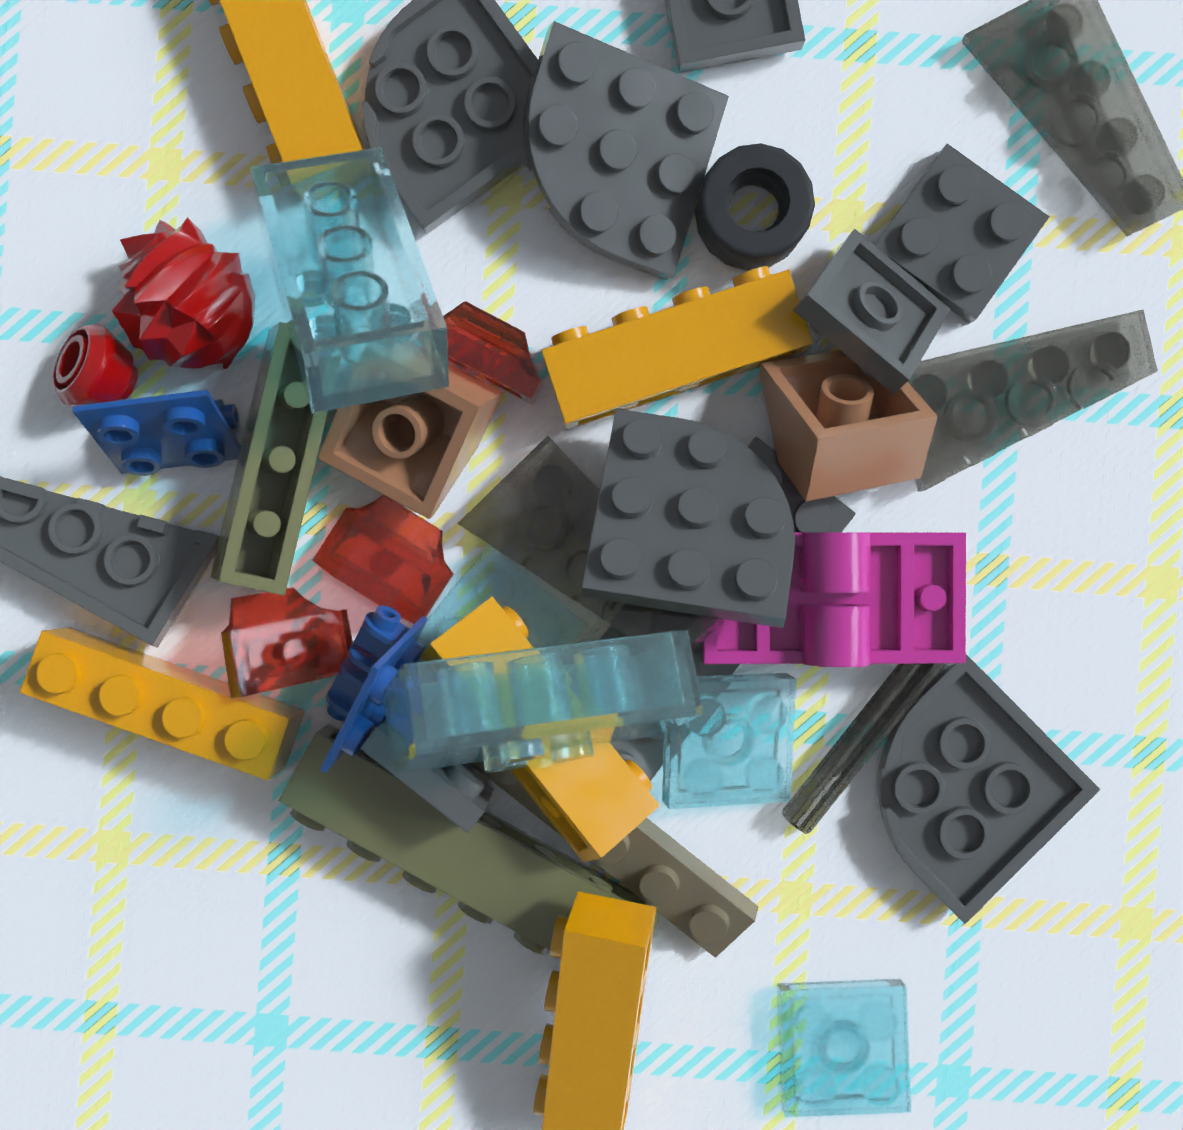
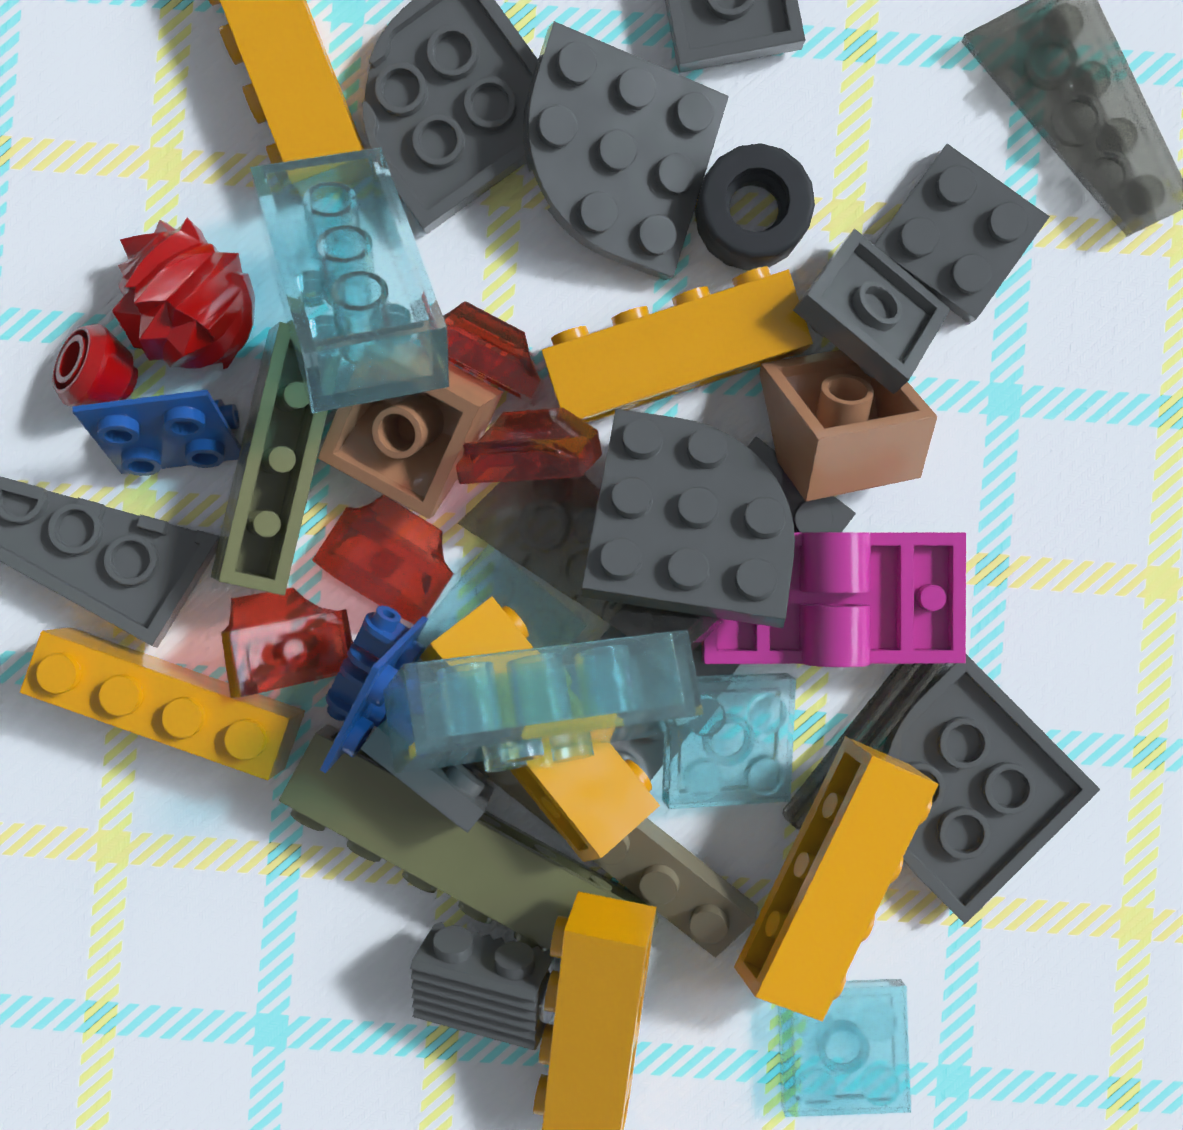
(482, 985): none -> dark grey brick
(530, 447): none -> clear red slope
(834, 879): none -> light orange brick
(1023, 386): clear smoke wing -> none

